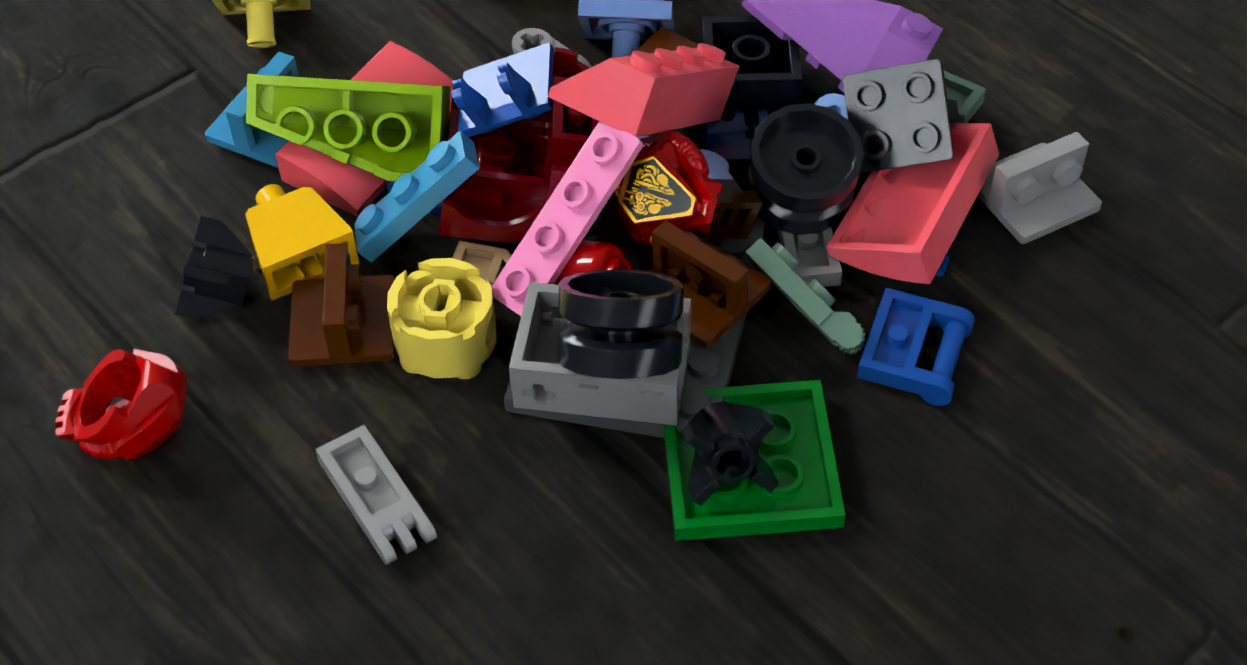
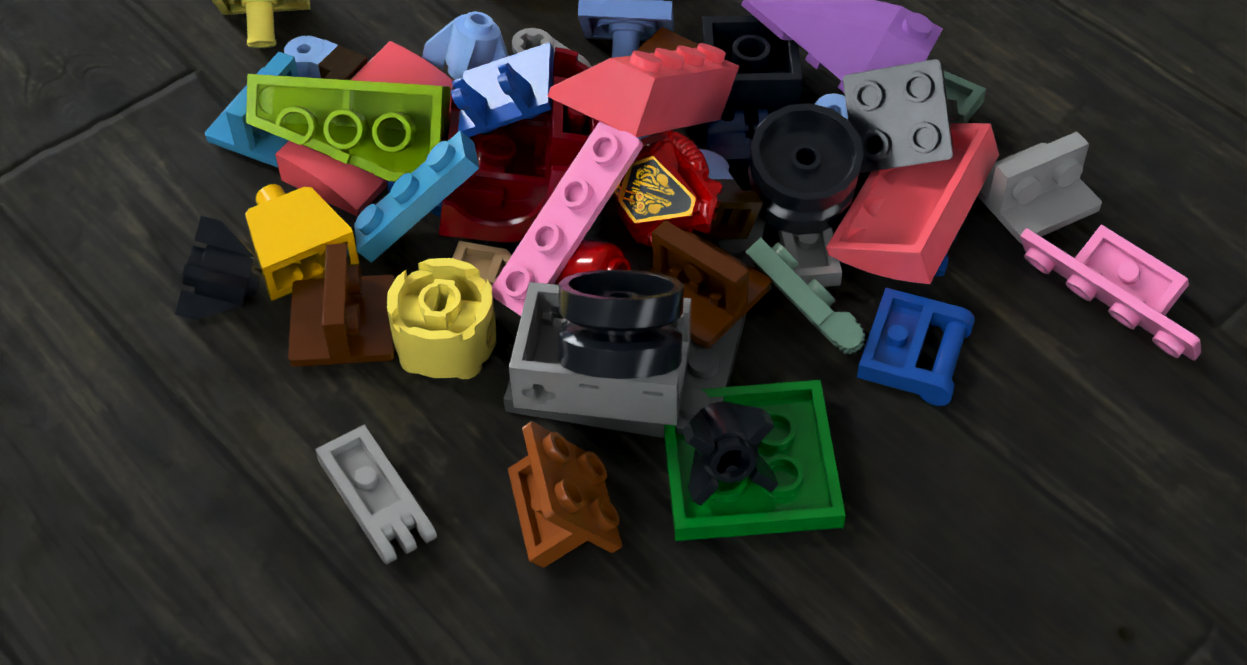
(141, 422): red helmet -> none
(324, 59): none -> leg
(466, 44): none -> light blue brick
(561, 497): none -> dark orange bracket
(1123, 278): none -> bright pink bracket

